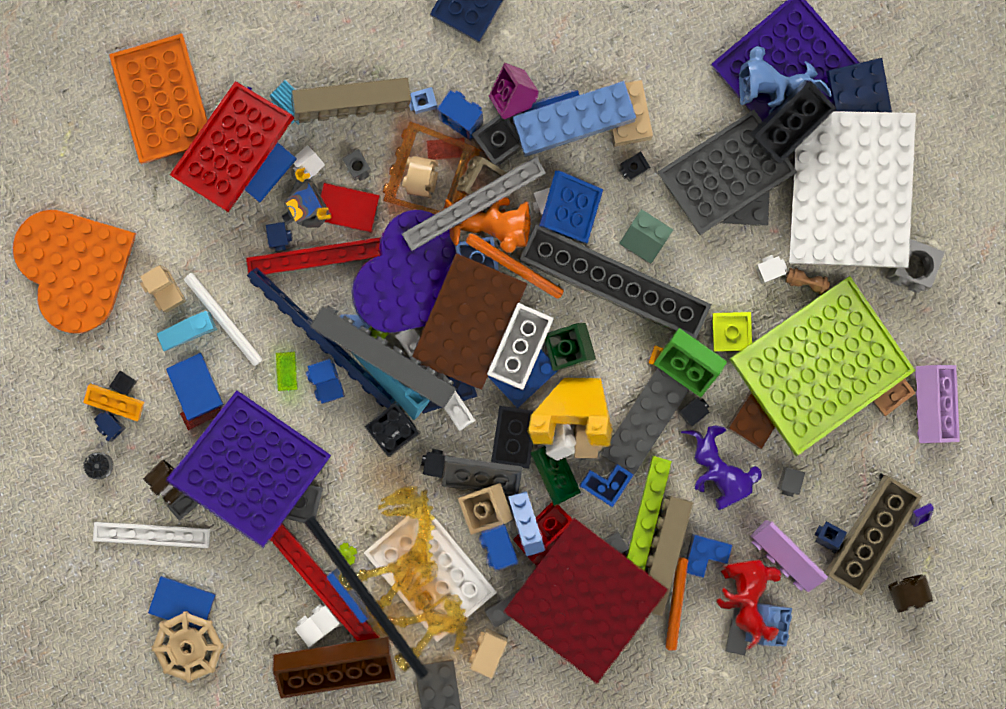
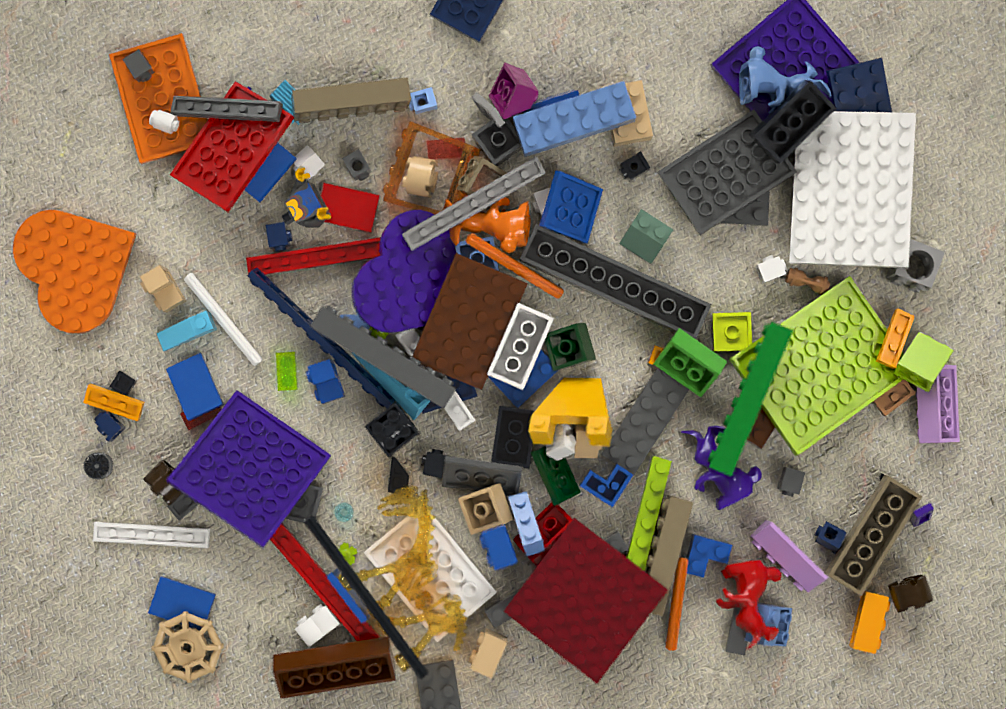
(139, 66): none -> dark grey brick
(164, 121): none -> white brick
(226, 108): none -> dark grey tile
(339, 516): none -> clear light blue plate
(398, 476): none -> black tile
(460, 114): blue brick -> none
(487, 109): none -> light grey tile
(694, 411): black brick -> none
(751, 397): none -> green brick
(869, 622): none -> light orange brick
(895, 338): none -> light orange plate
(923, 361): none -> lime panel

